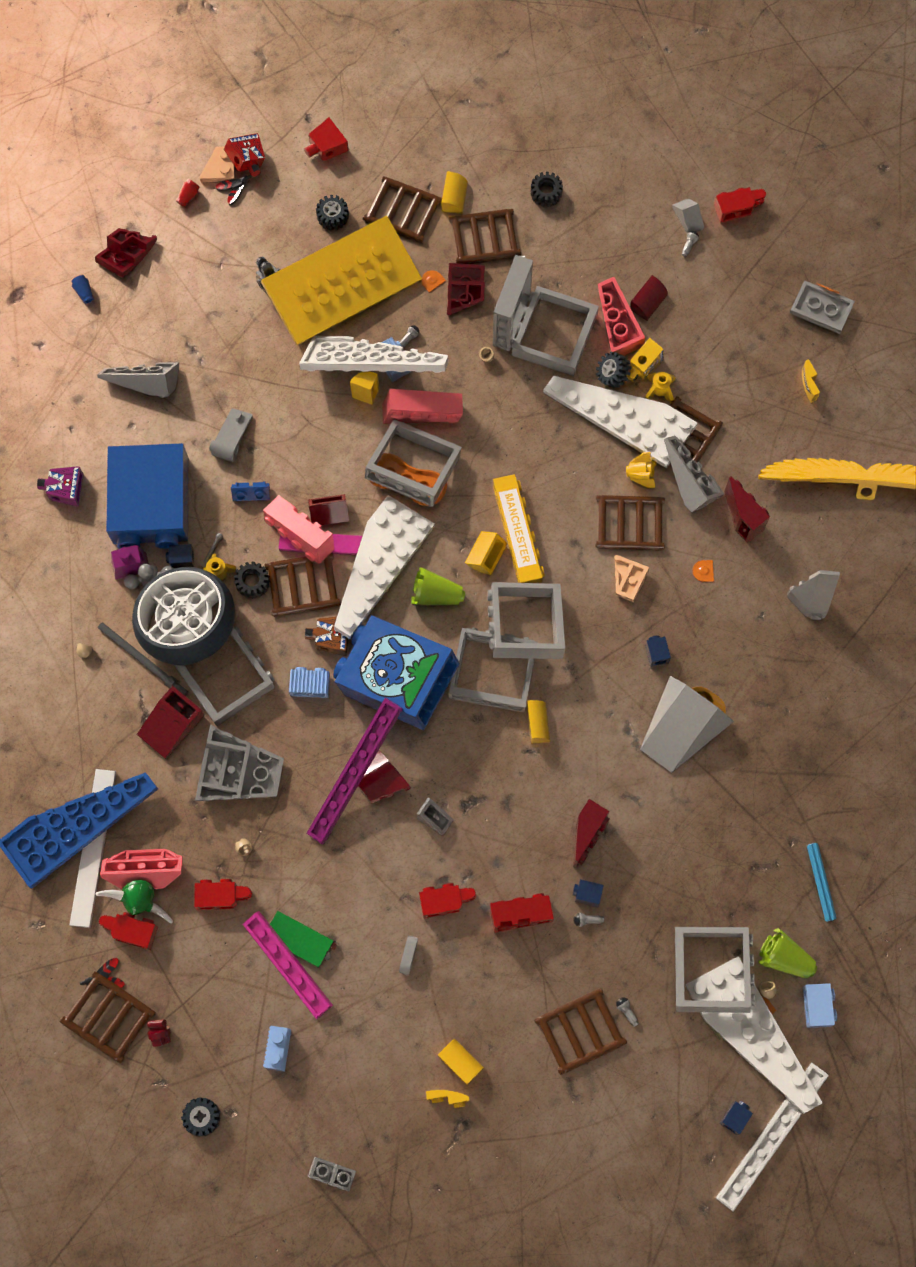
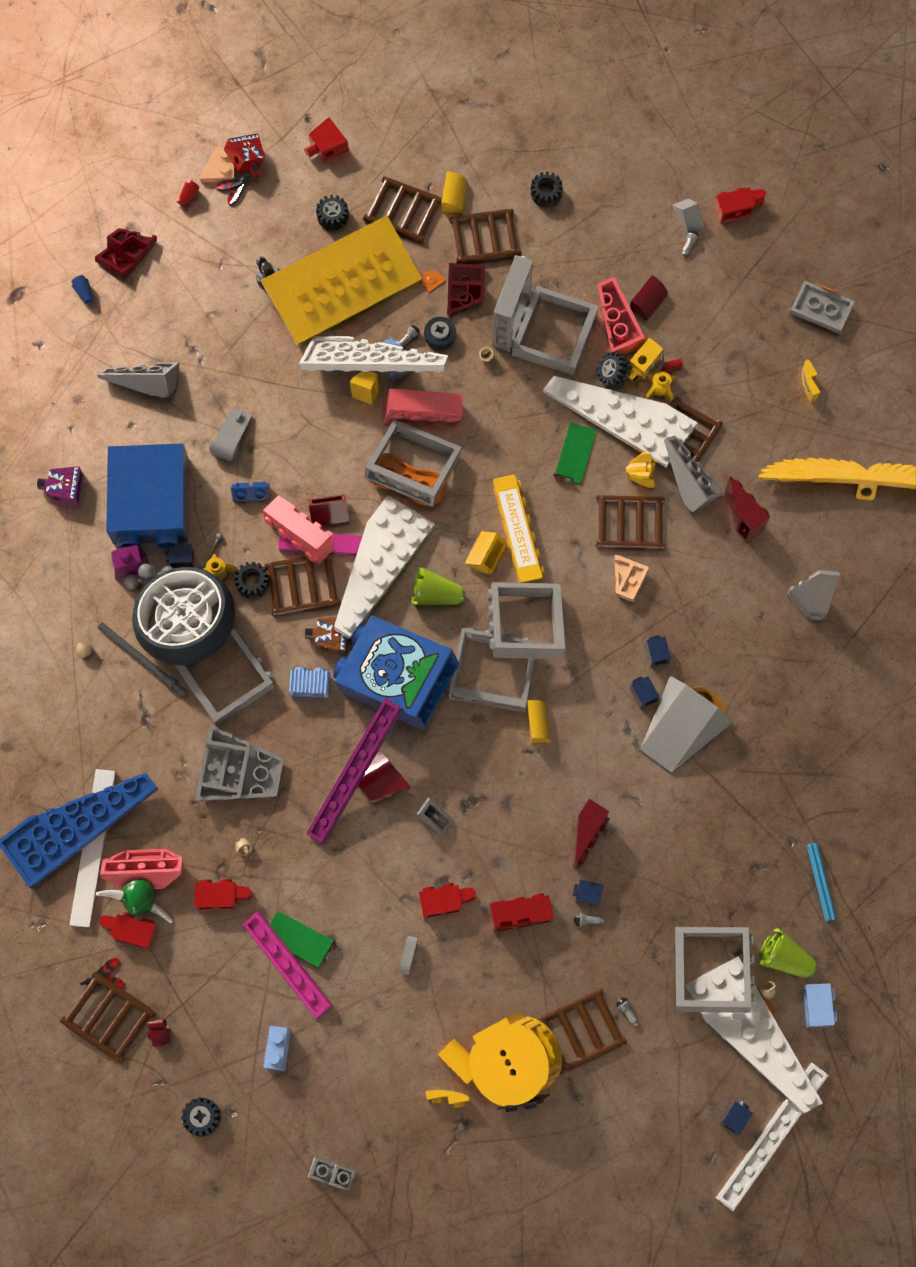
(170, 722): dark red slope -> none
(439, 339): none -> black wheel
(515, 1062): none -> yellow piece
(575, 453): none -> green piece
(644, 692): none -> dark blue brick
(669, 366): none -> red arm
(704, 571): orange piece -> none

